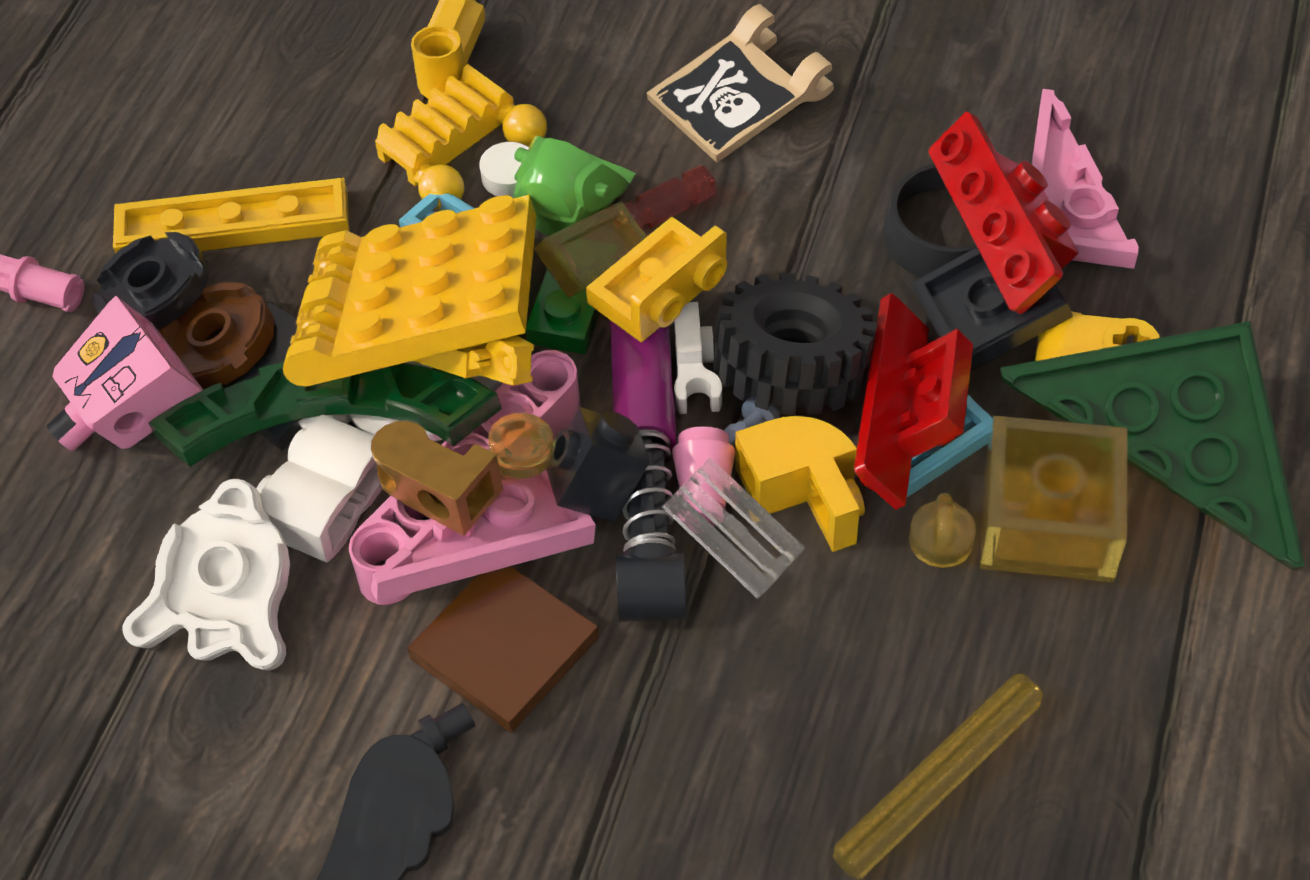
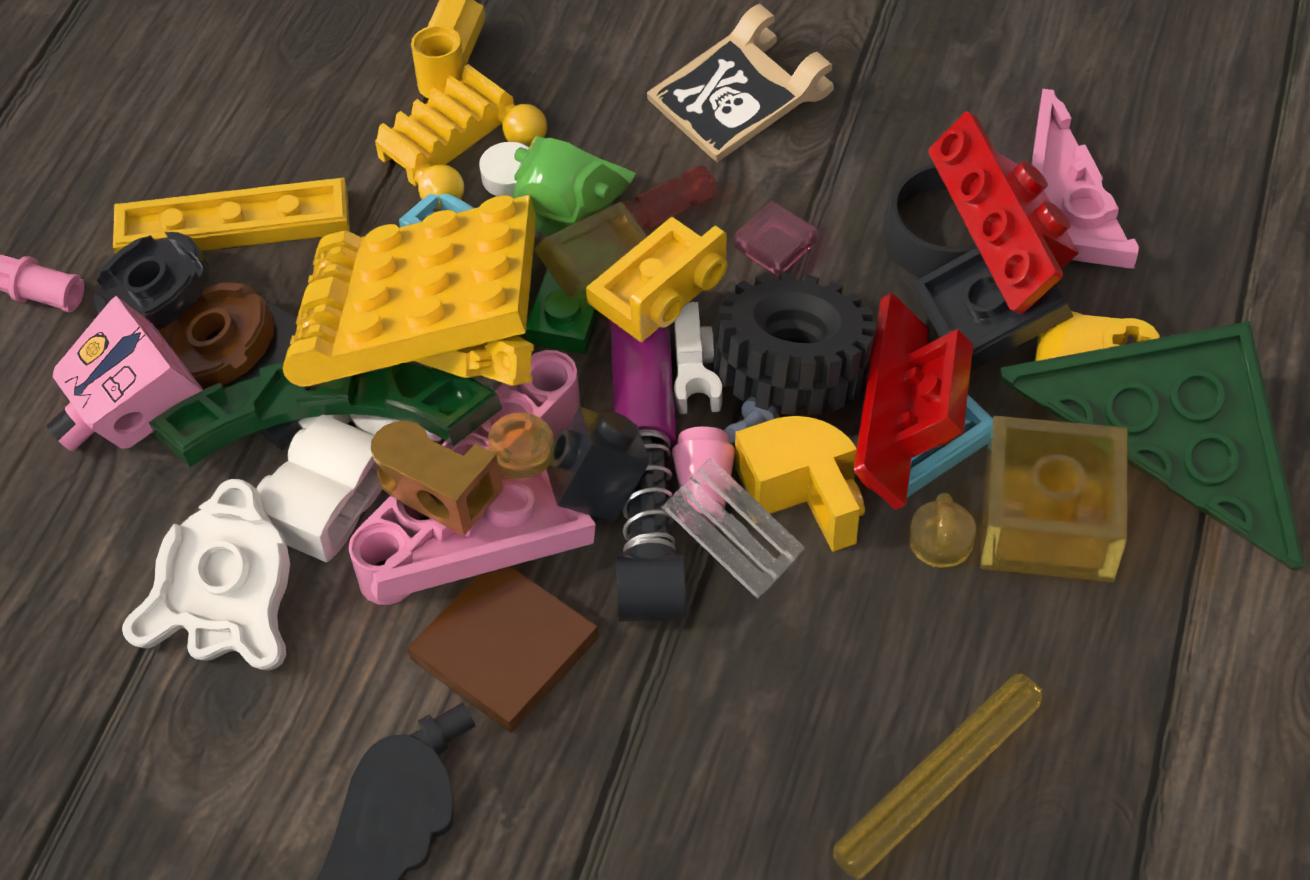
(775, 238): none -> clear pink tile

